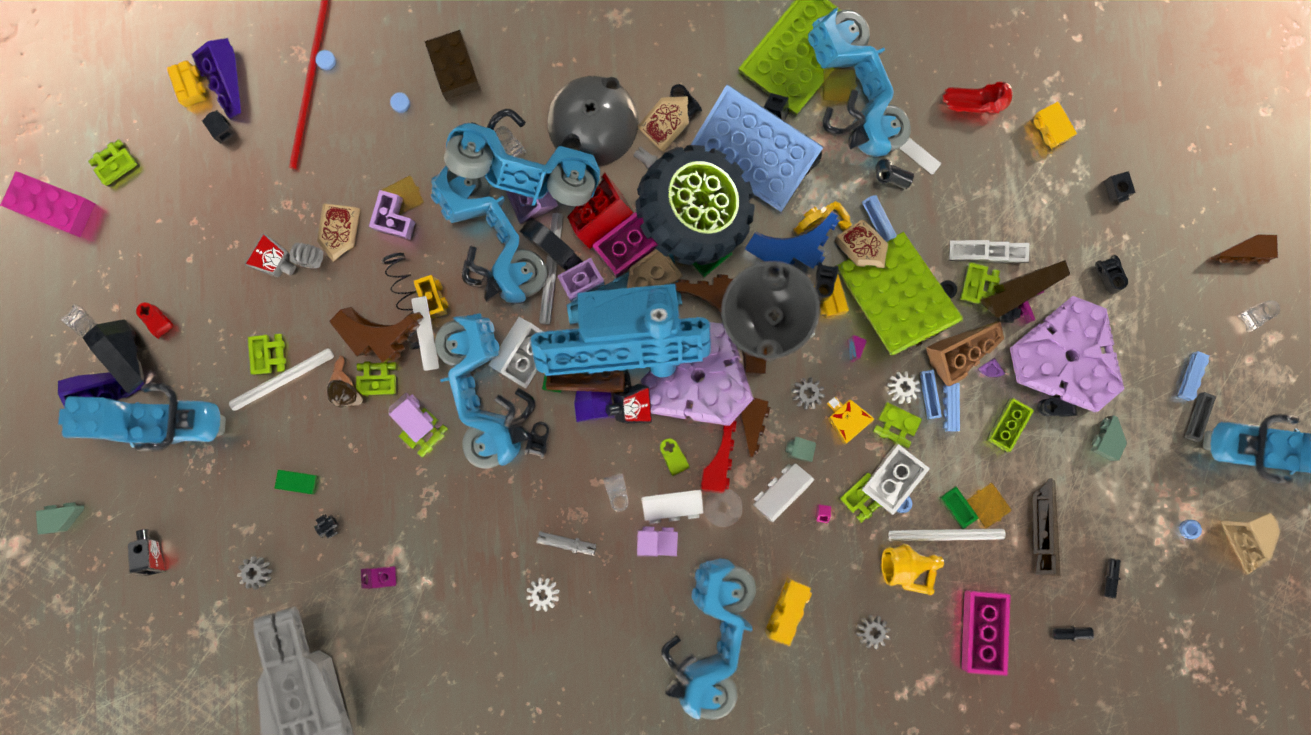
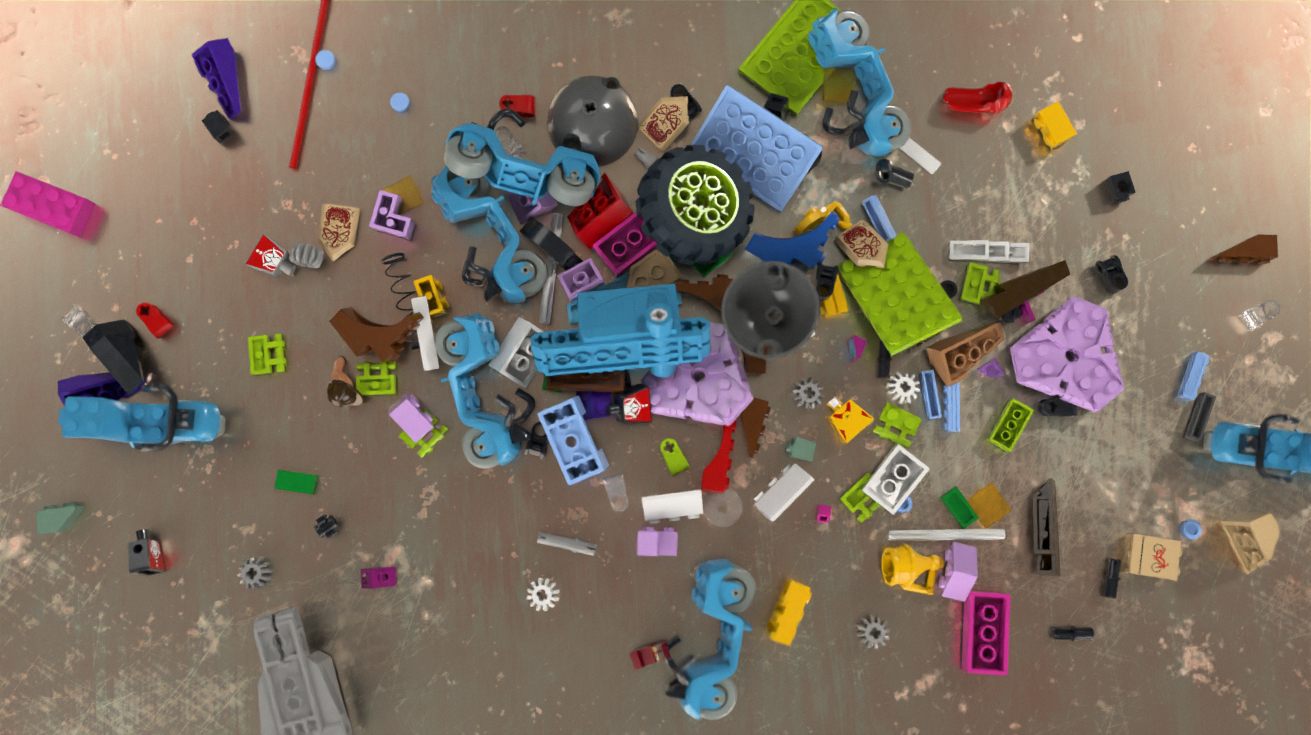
(115, 166): lime plate -> none
(186, 83): yellow brick -> none
(281, 379): white axle -> none
(452, 65): dark brown brick -> none
(522, 104): none -> red piece
(567, 420): none -> light blue plate
(649, 654): none -> dark red leg
(884, 361): none -> black axle
(959, 572): none -> lavender brick
(1110, 440): sand green slope -> none
(1152, 556): none -> tan panel

